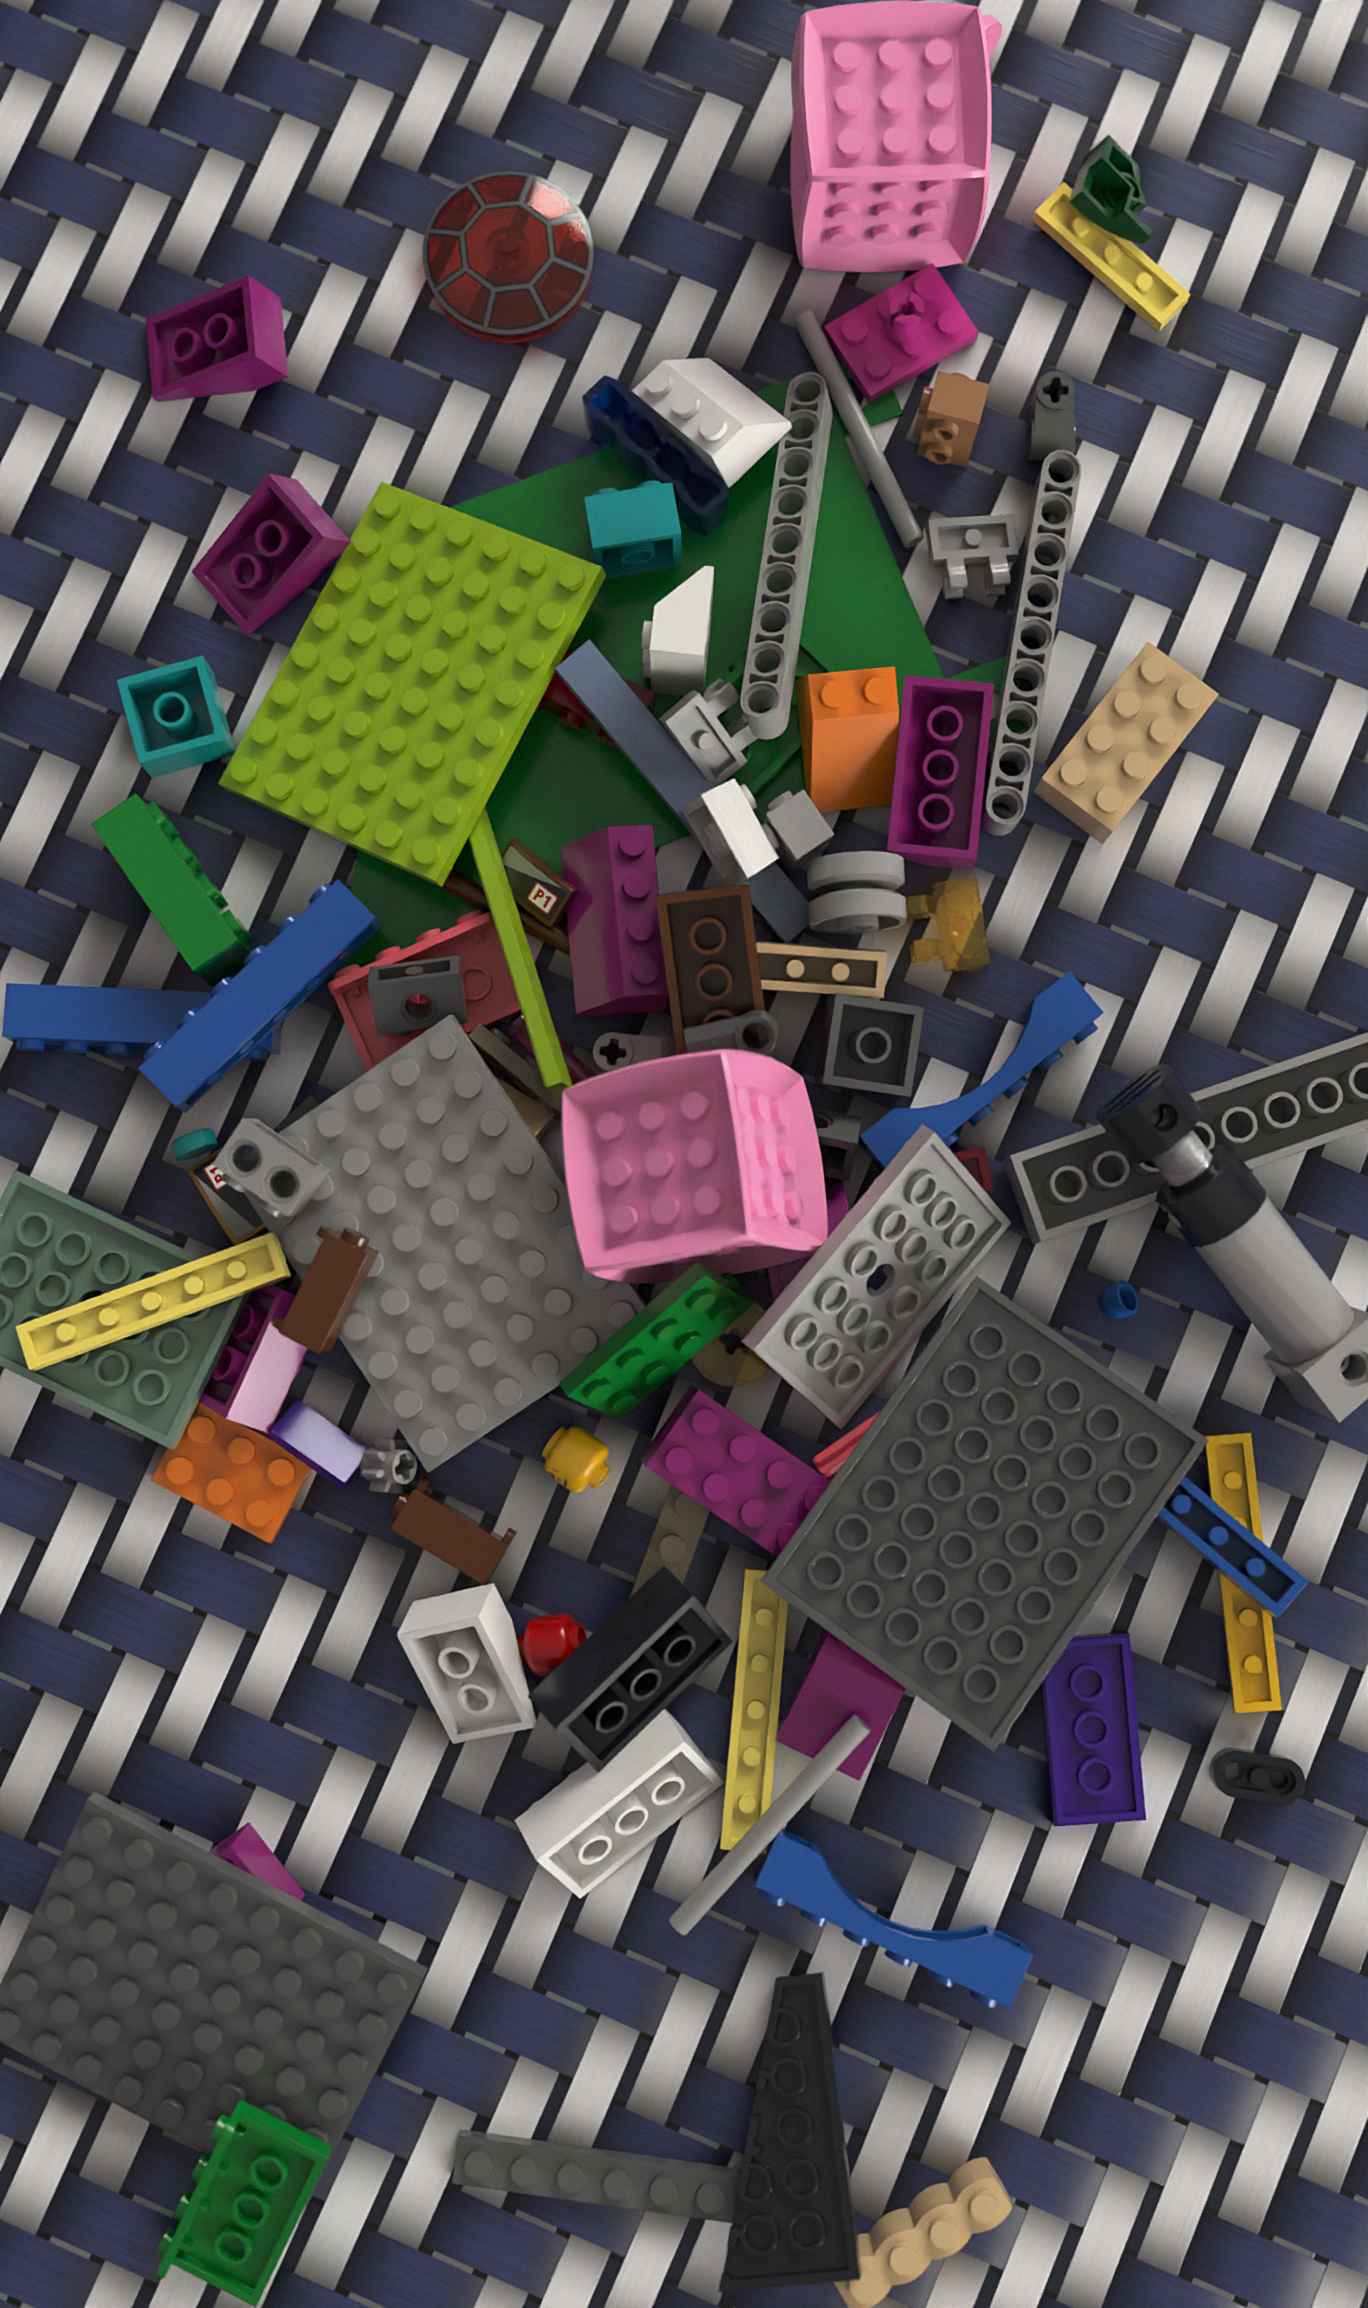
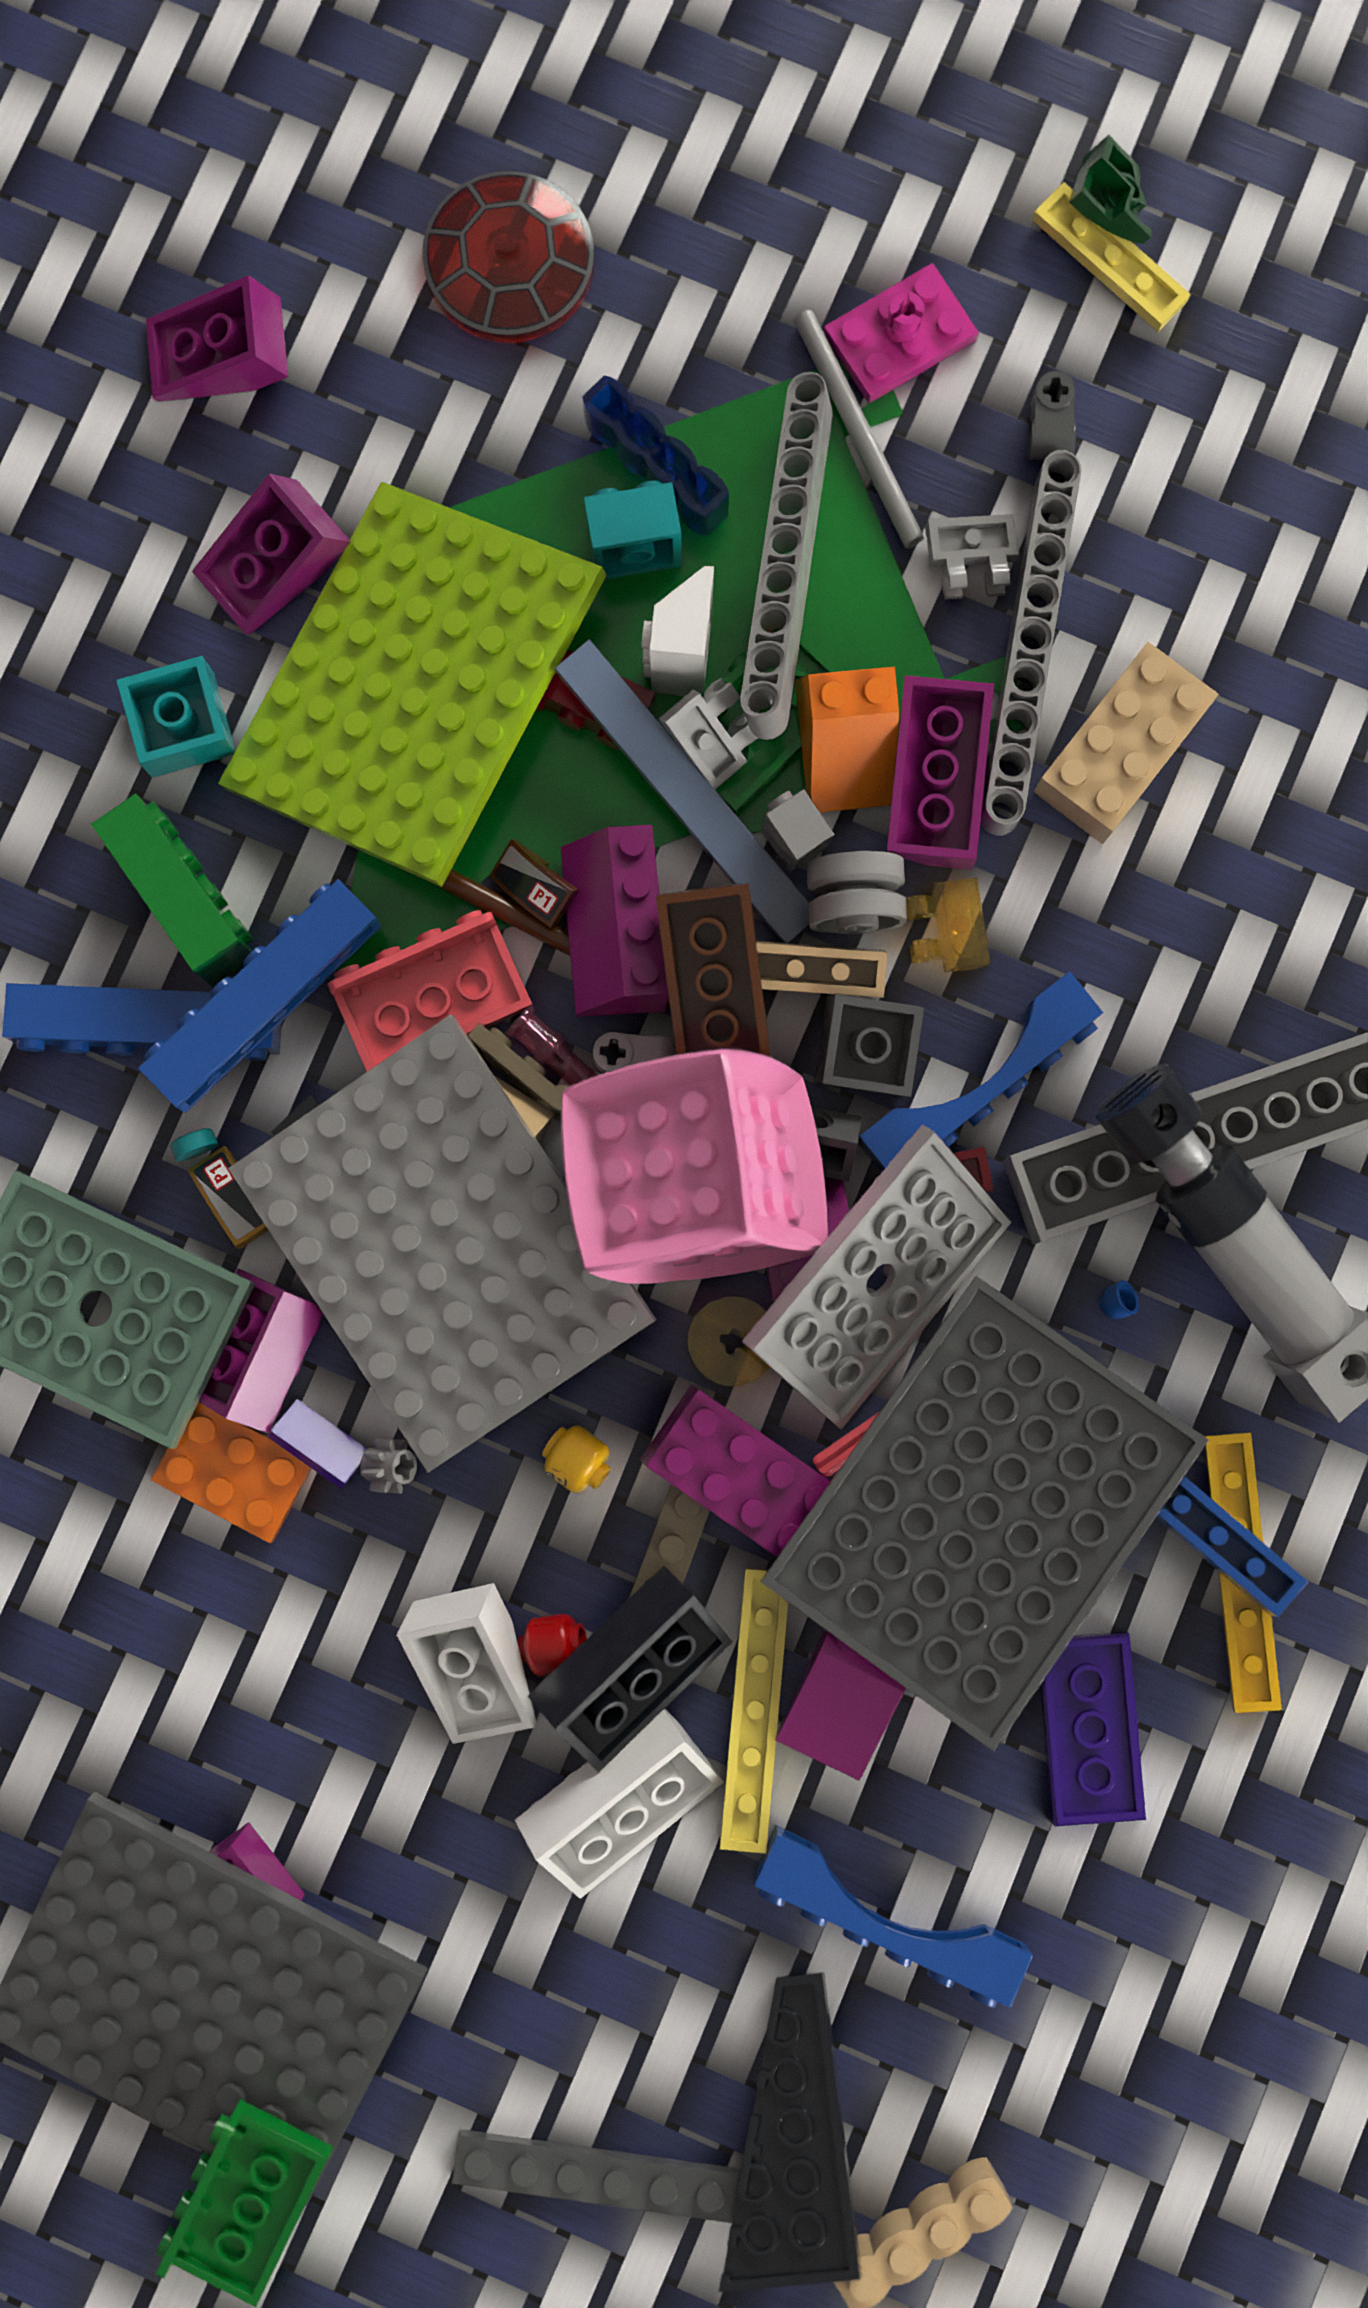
(153, 1301): light yellow plate -> none
(275, 1158): light grey brick -> none
(328, 1289): reddish brown brick -> none
(394, 983): dark grey brick -> none
(449, 1533): reddish brown brick -> none
(518, 956): lime tile -> none
(657, 1341): green bracket -> none
(711, 414): white slope -> none
(730, 1034): dark grey piece -> none
(731, 832): white slope -> none
(769, 1824): light grey piece -> none
(890, 134): bright pink piece -> none
(950, 418): medium nougat brick -> none
(1255, 1774): black plate -> none

